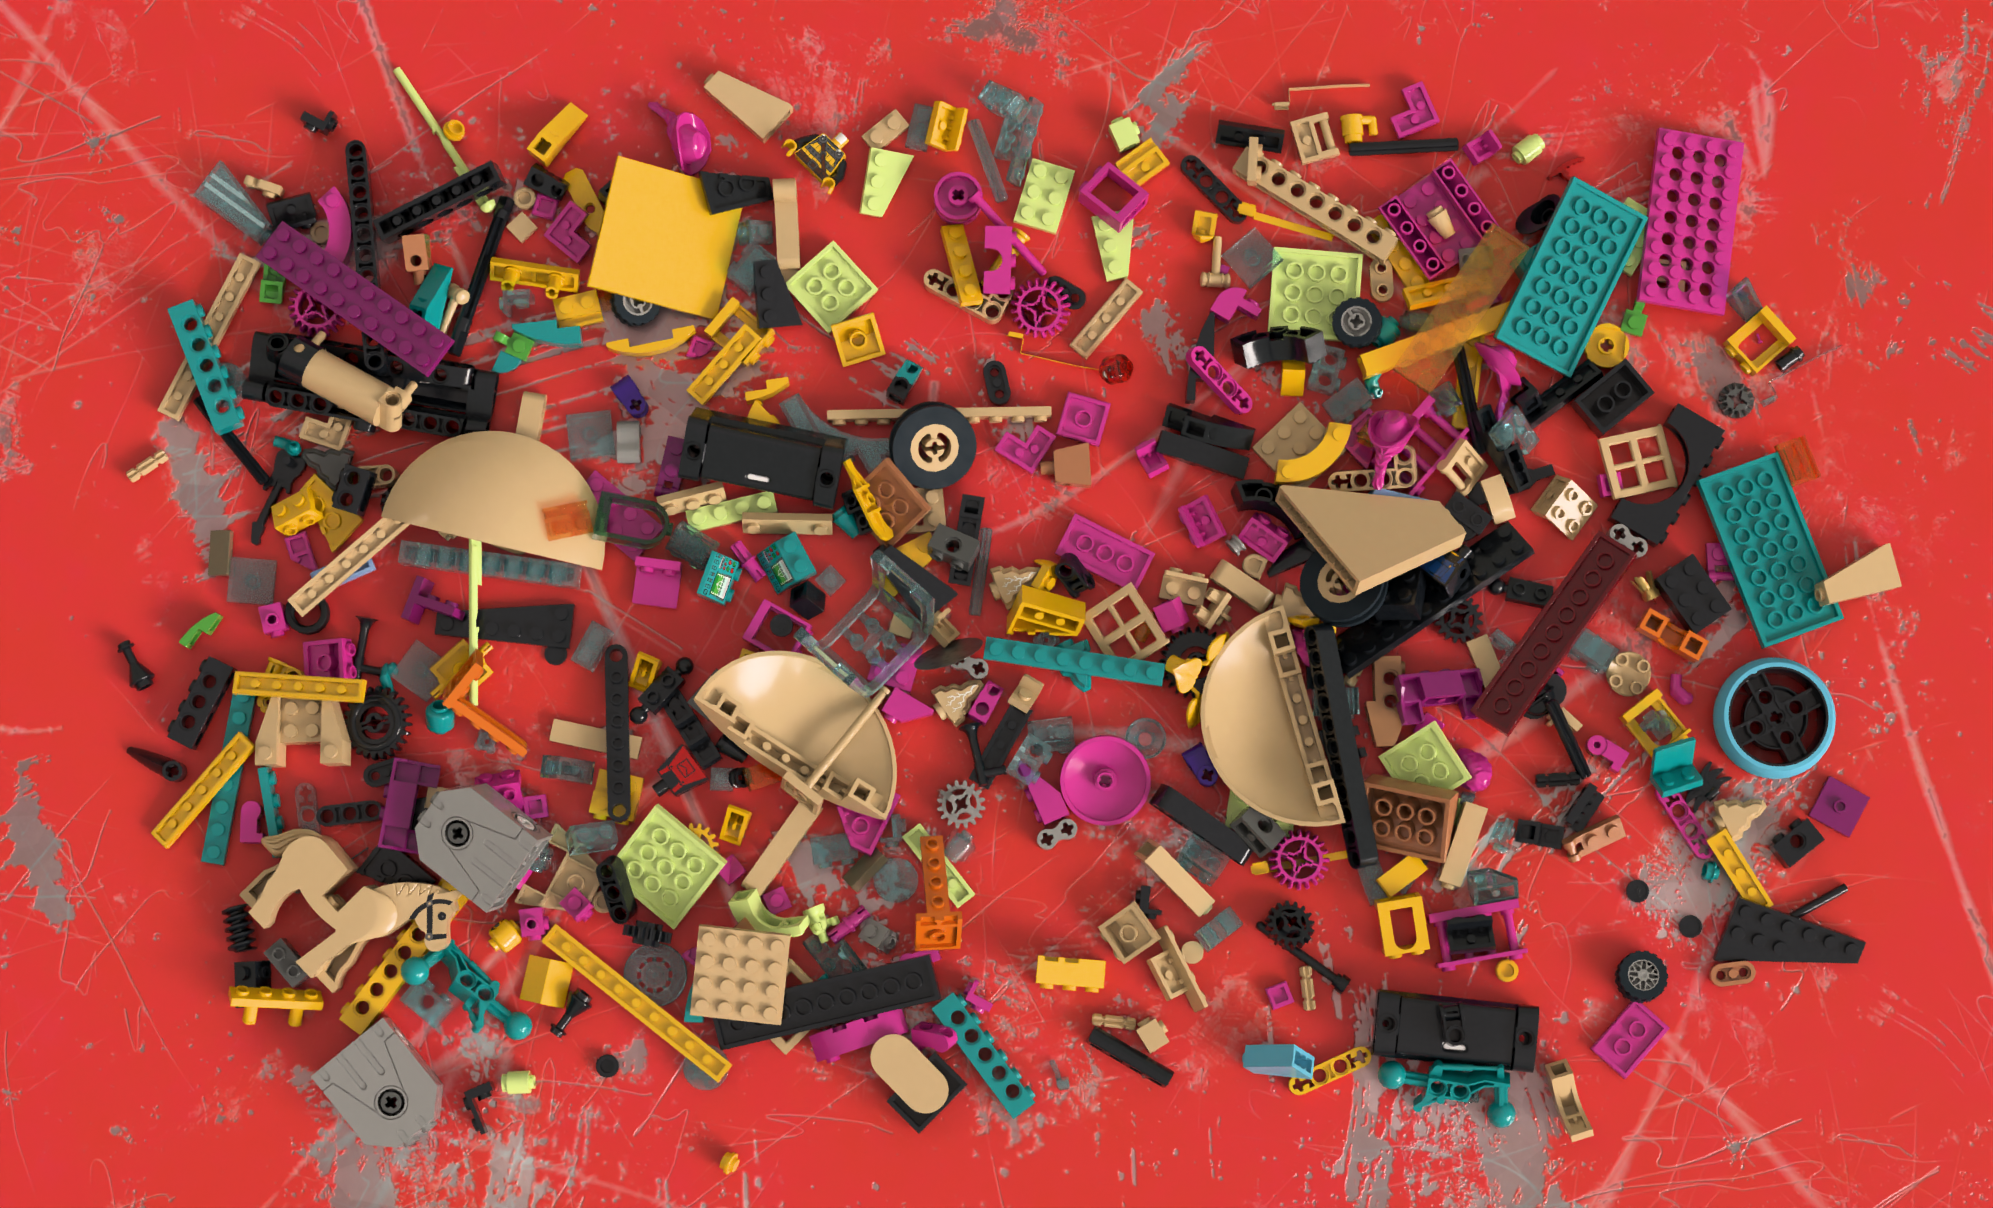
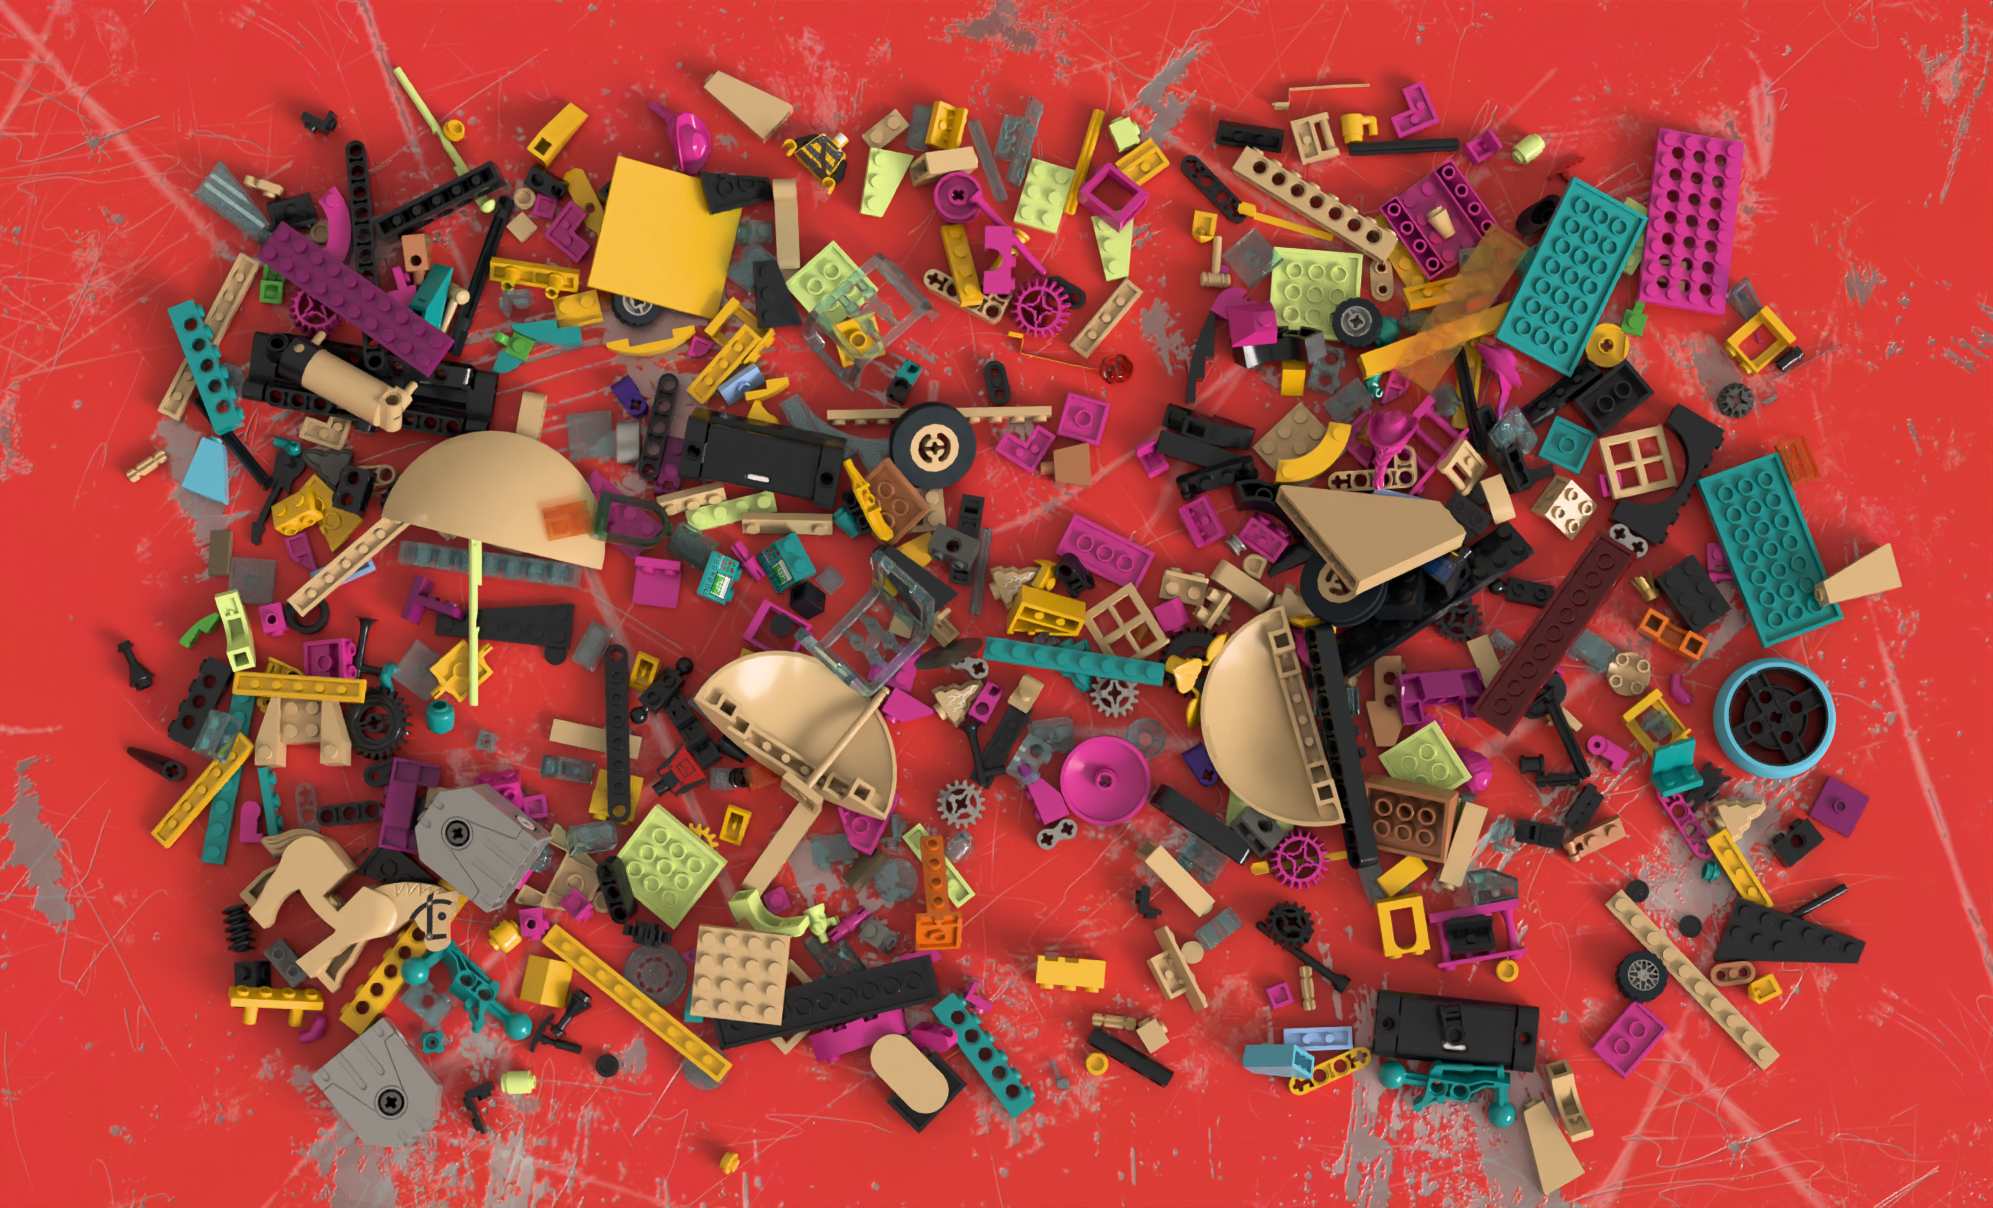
(209, 471): none -> medium azure slope
(217, 736): none -> clear light blue brick
(238, 630): none -> yellowish green arch
(317, 1030): none -> dark pink arm
(404, 293): none -> dark pink brick
(428, 1047): none -> teal plate
(454, 699): orange bracket -> none
(560, 1044): none -> black piece
(659, 417): none -> black beam
(732, 870): dark pink slope -> none
(740, 383): none -> light blue plate
(900, 282): none -> clear light blue windscreen
(936, 164): none -> tan slope
(1004, 102): clear light blue brick -> none
(1084, 161): none -> yellow axle
(1096, 1063): none -> yellow tile
(1103, 694): none -> light grey gear
(1128, 933): tan plate -> none
(1216, 476): none -> black plate
(1217, 383): dark pink beam -> none
(1252, 324): none -> dark pink slope
(1255, 152): tan plate -> none
(1319, 1038): none -> light blue plate
(1394, 388): none -> dark pink tile
(1527, 399): black panel -> none
(1531, 764): none -> black bush
(1550, 1151): none -> tan slope
(1567, 445): none -> teal plate
(1692, 980): none -> tan plate
(1764, 988): none -> yellow plate

